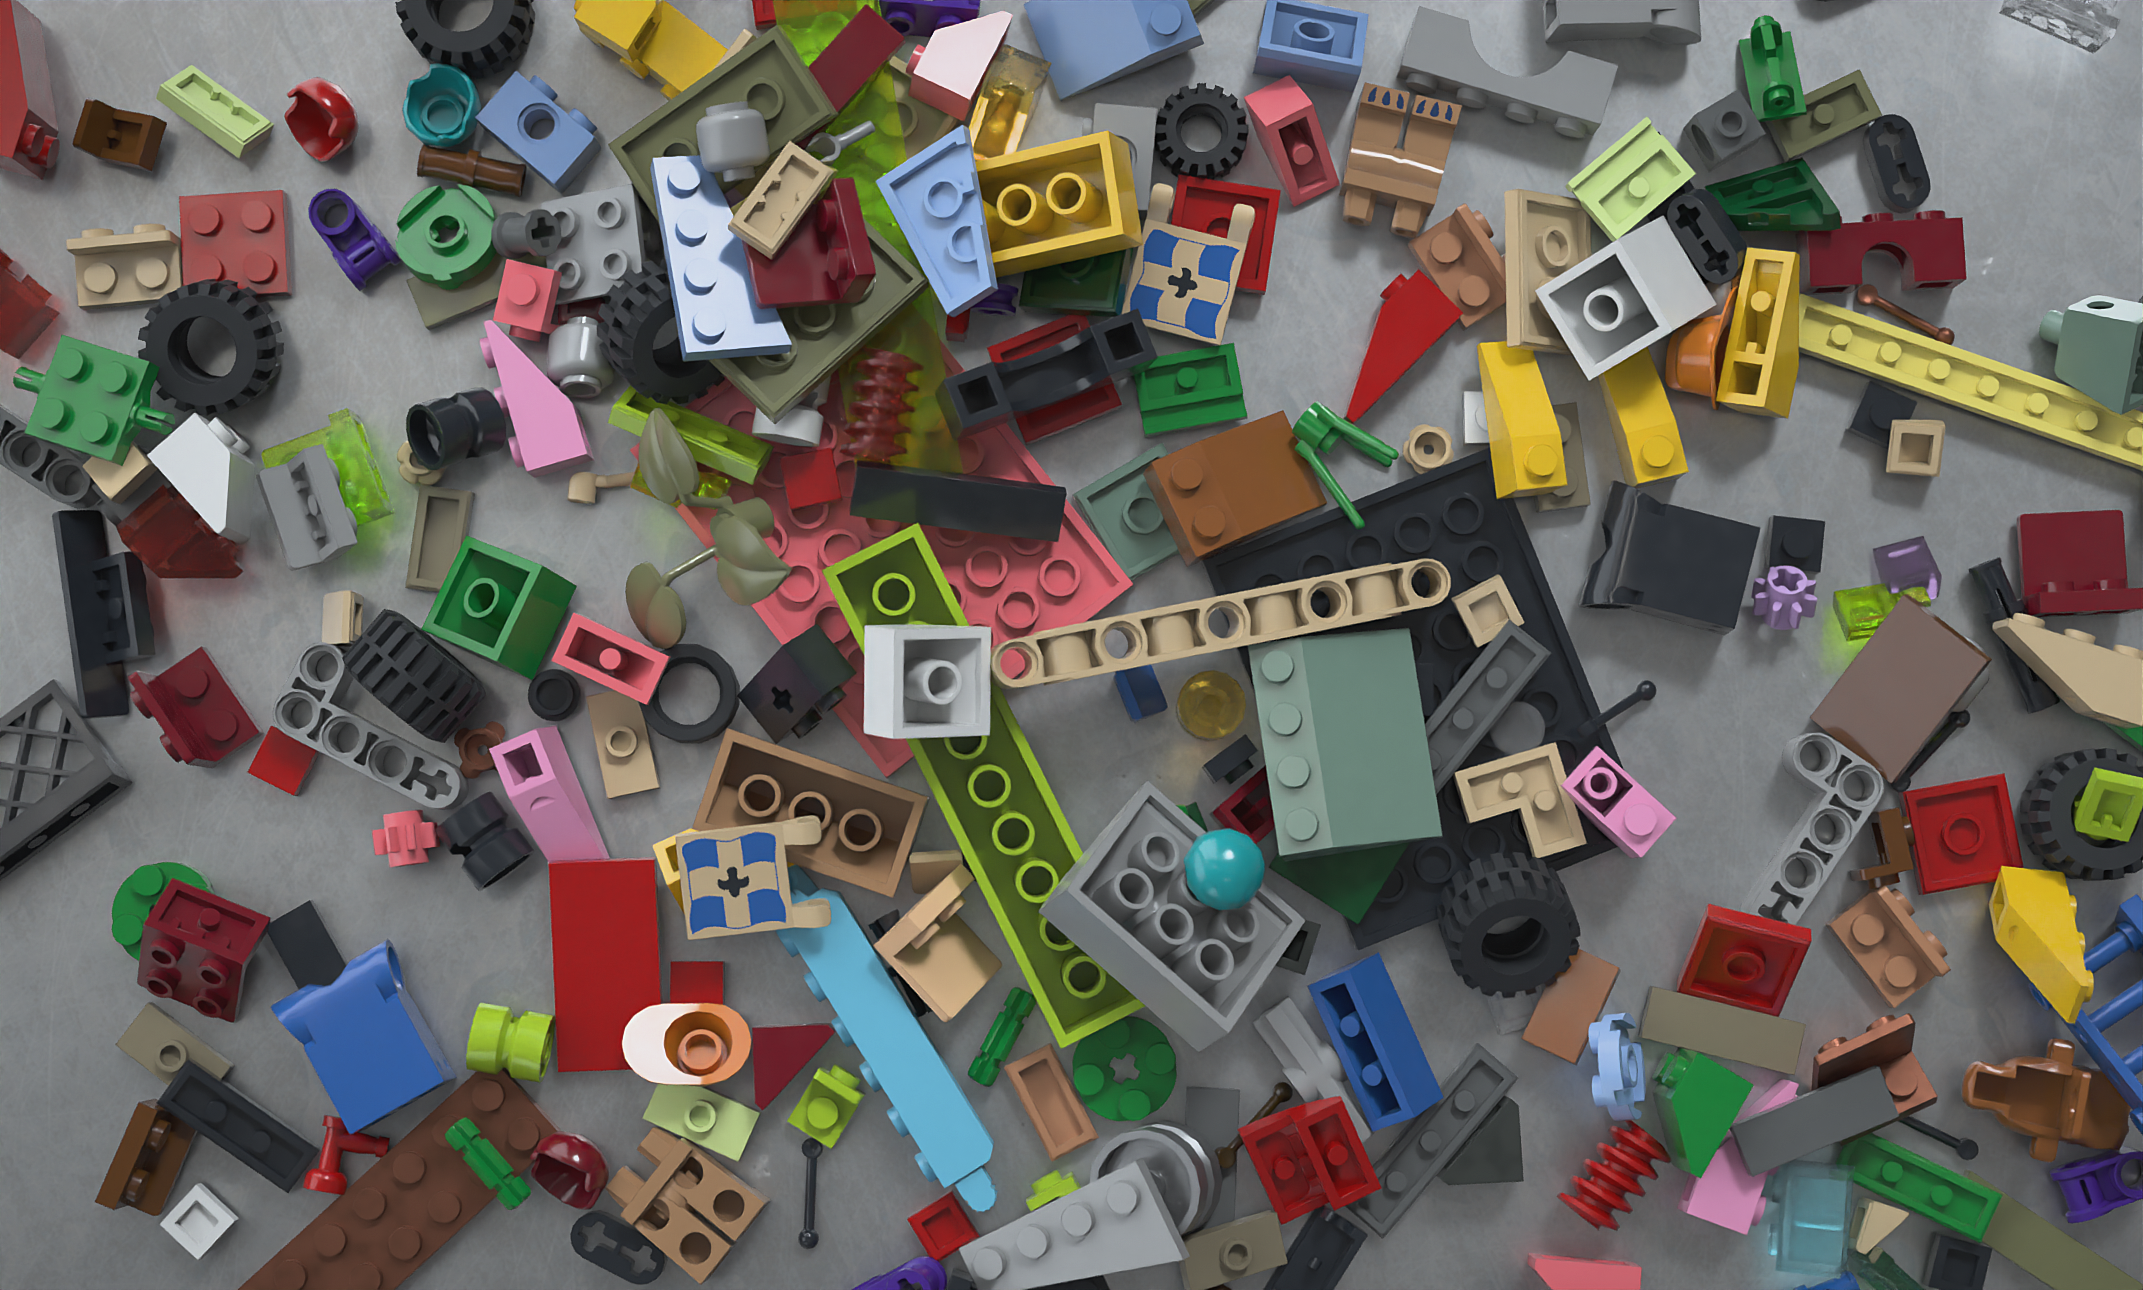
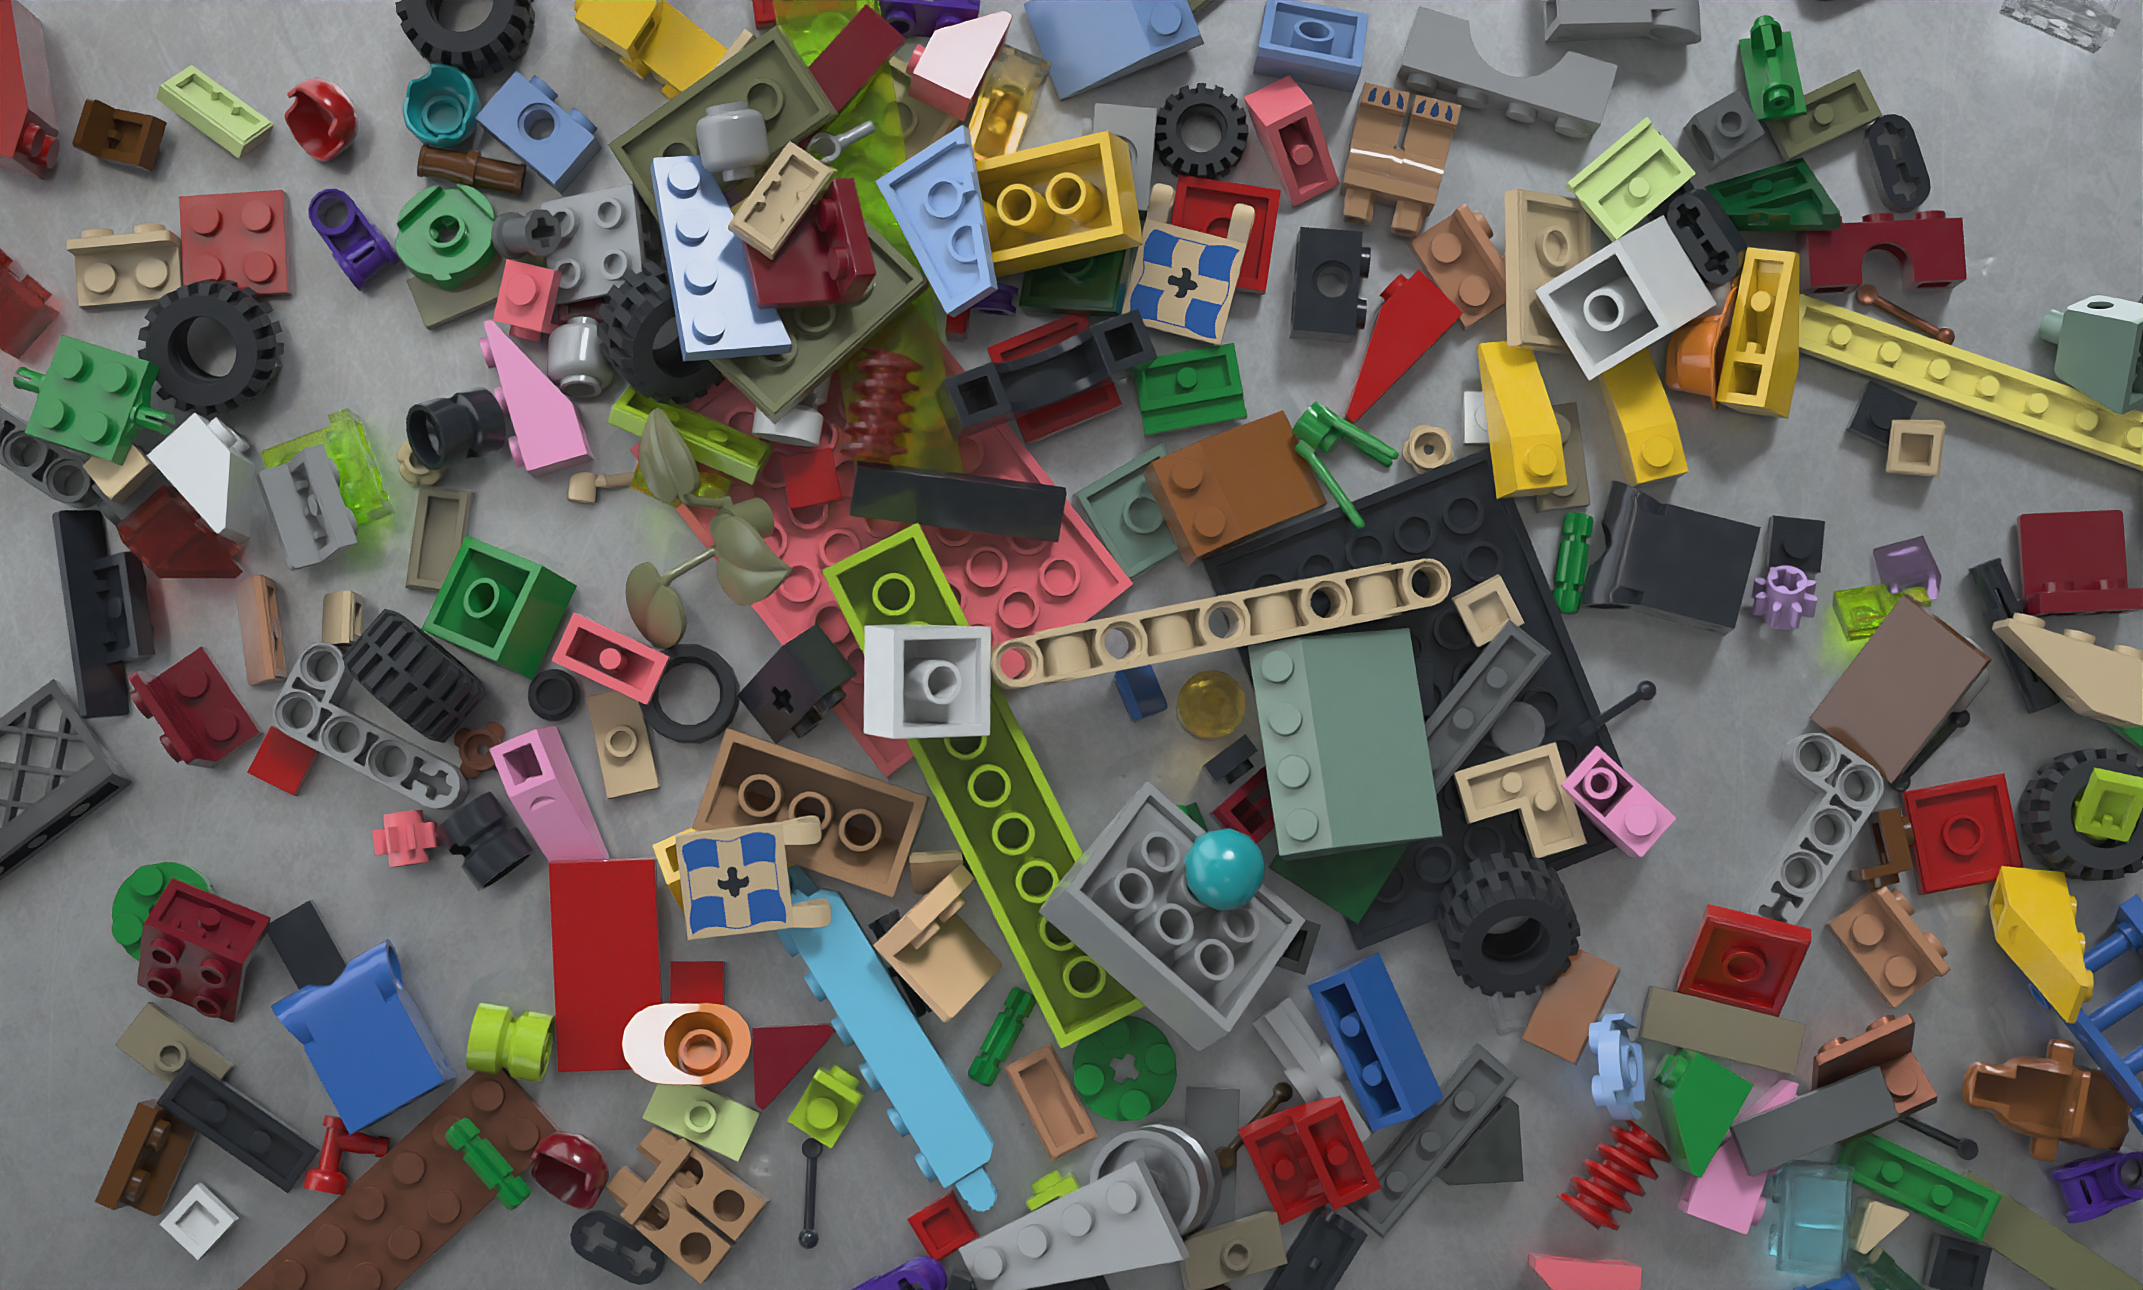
(261, 631): none -> nougat slope
(1322, 253): none -> black brick
(1572, 562): none -> green axle

